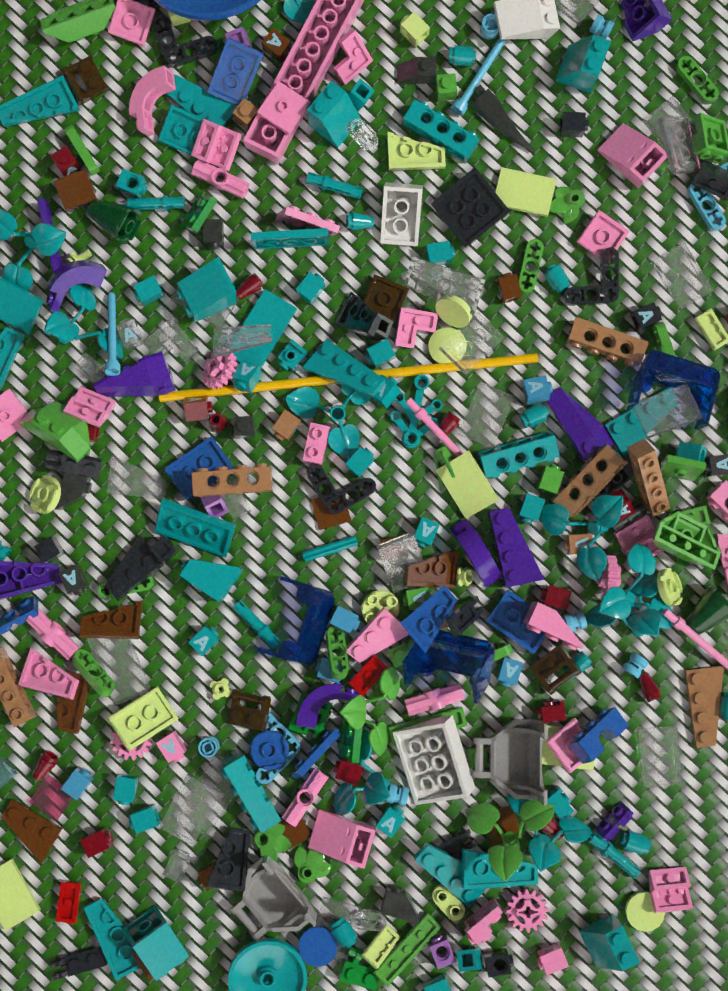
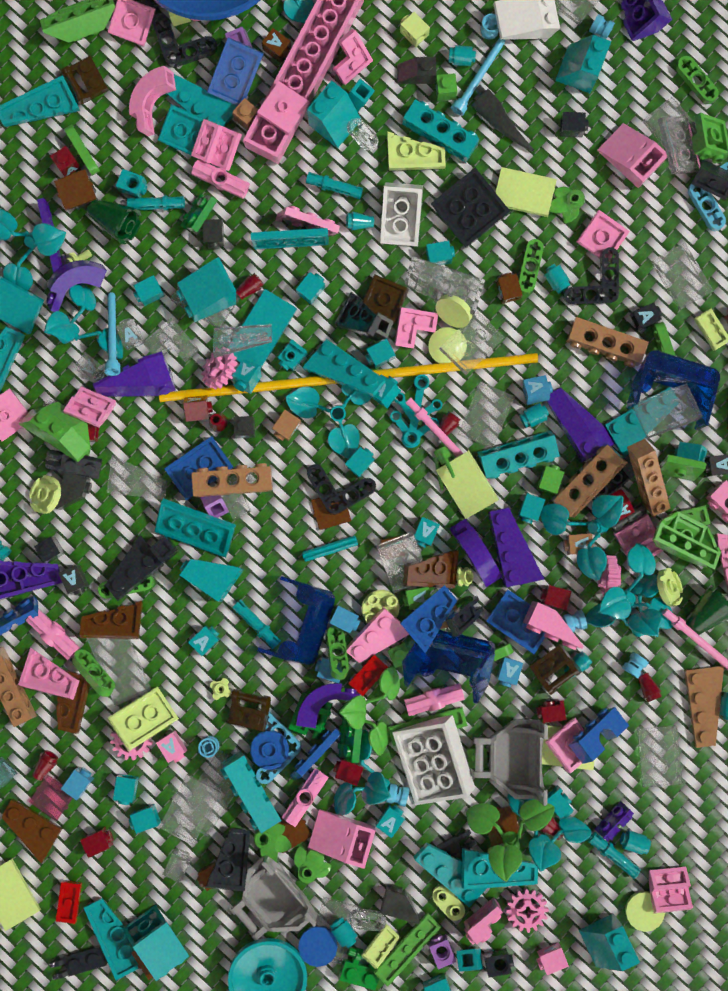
(316, 444): bright pink brick -> none

